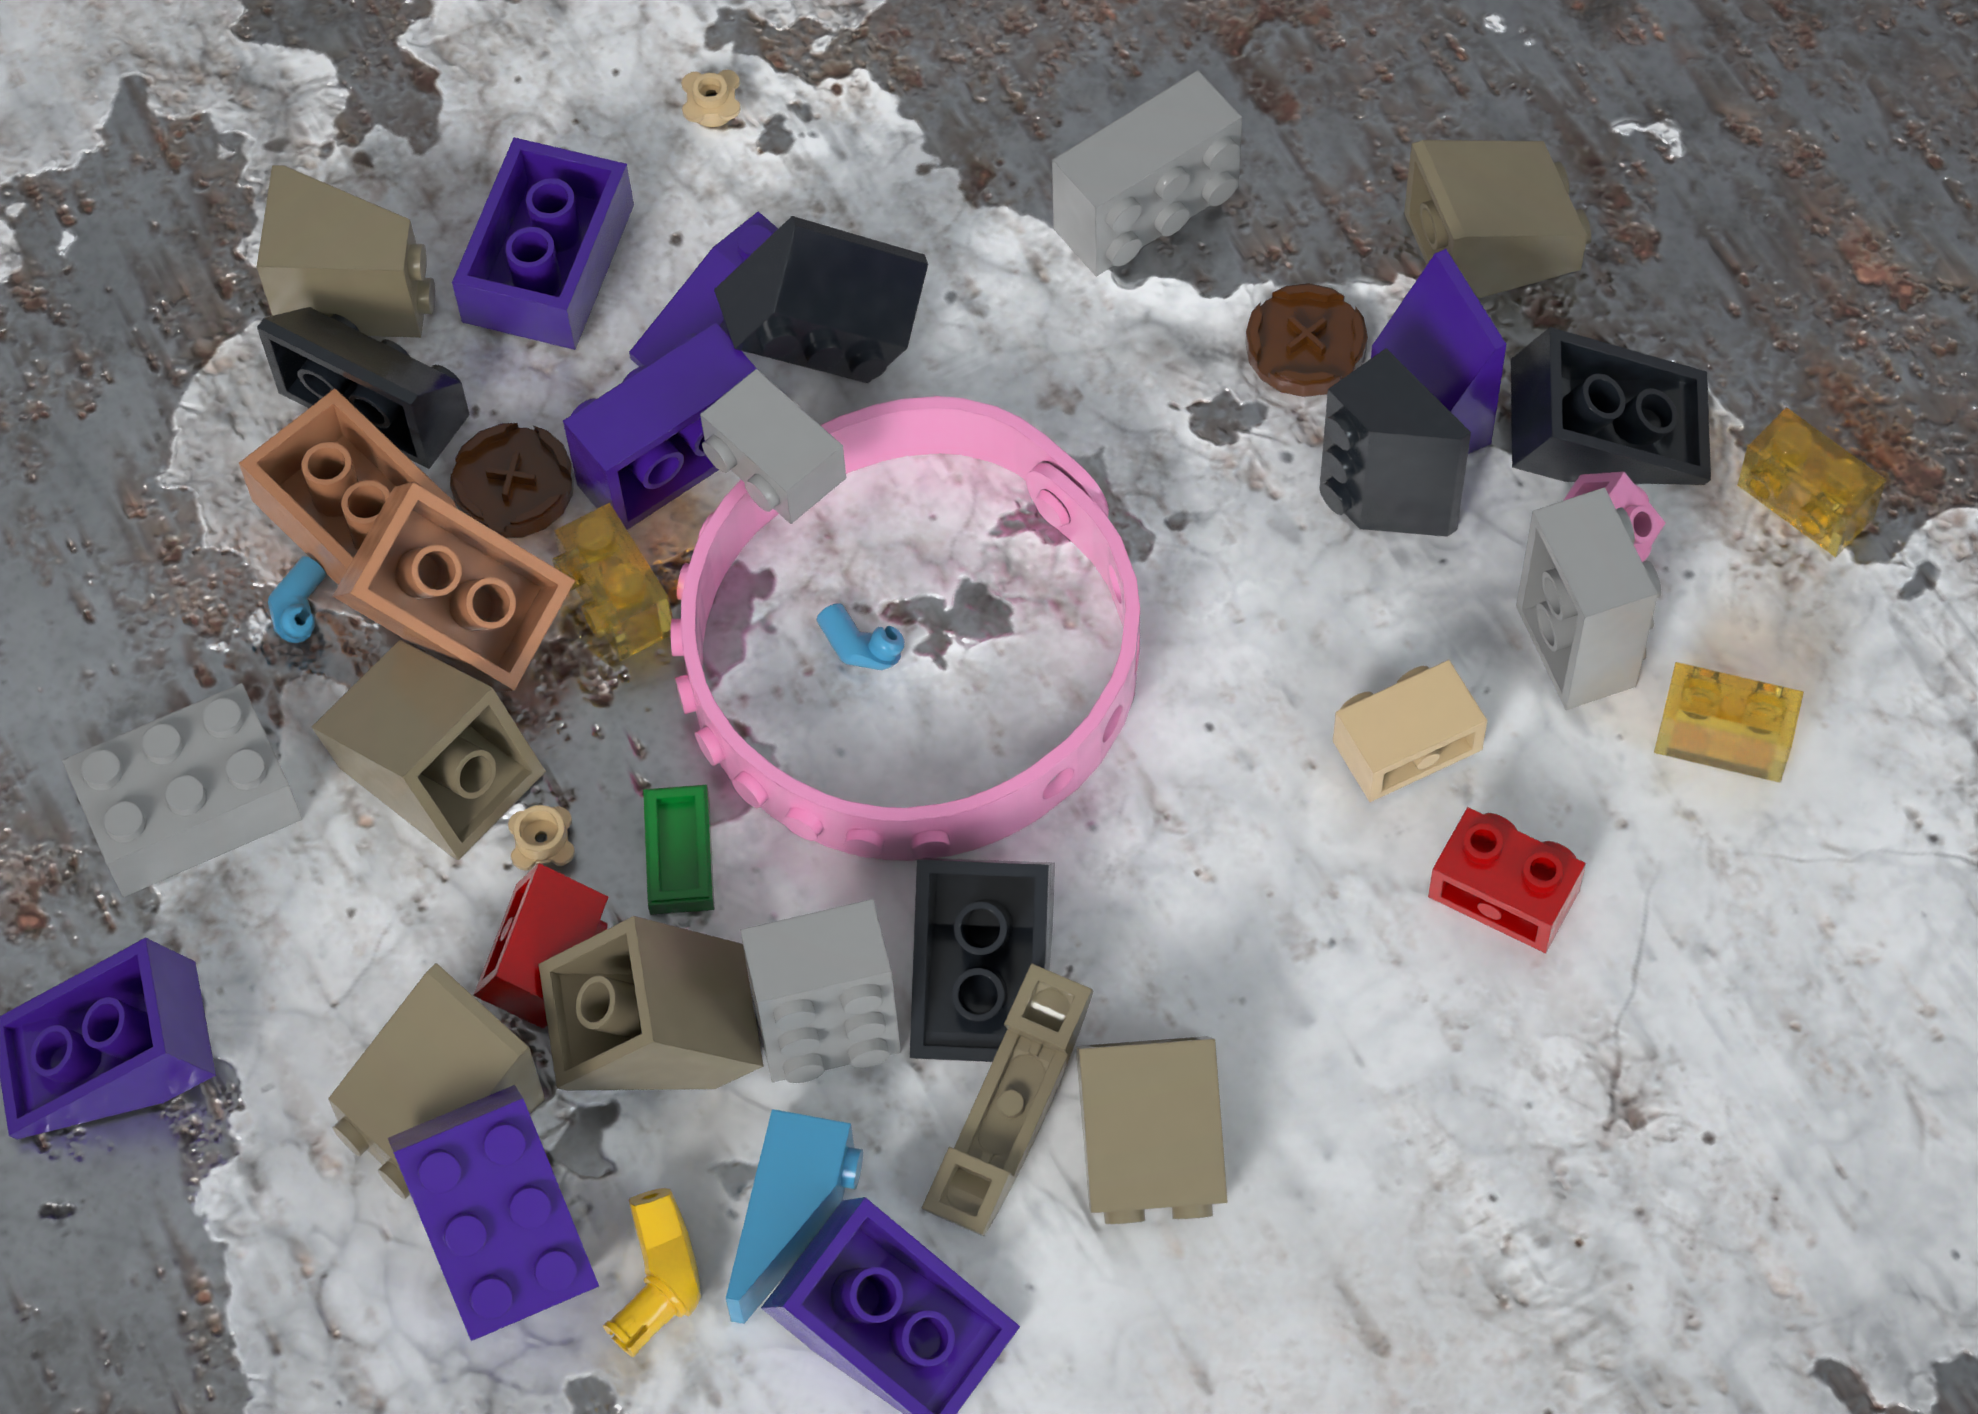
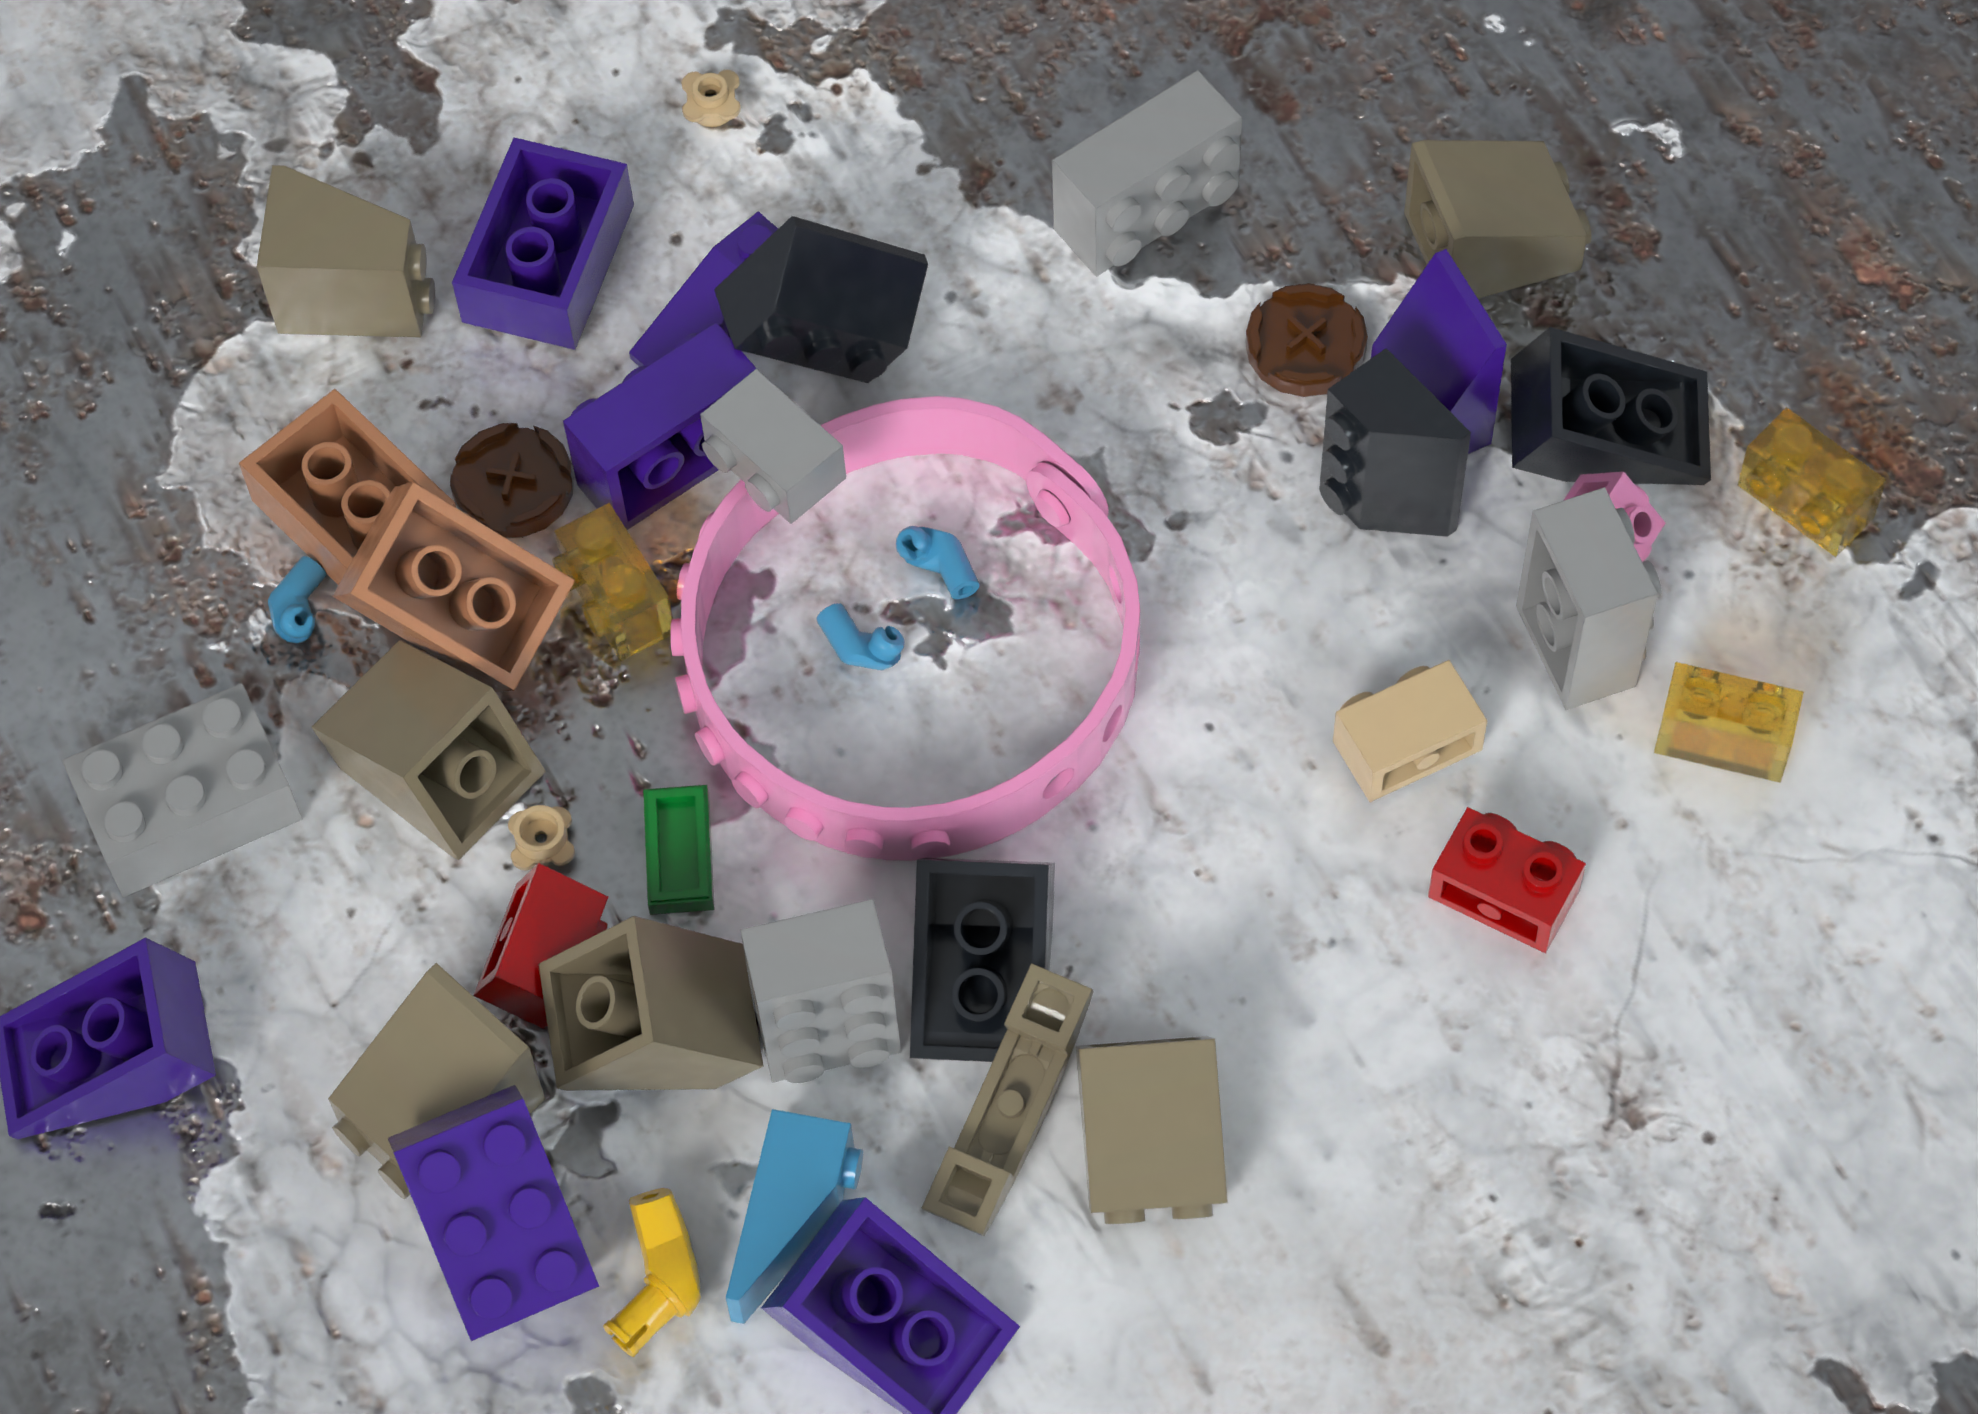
(399, 395): black slope -> none
(941, 554): none -> dark azure arm

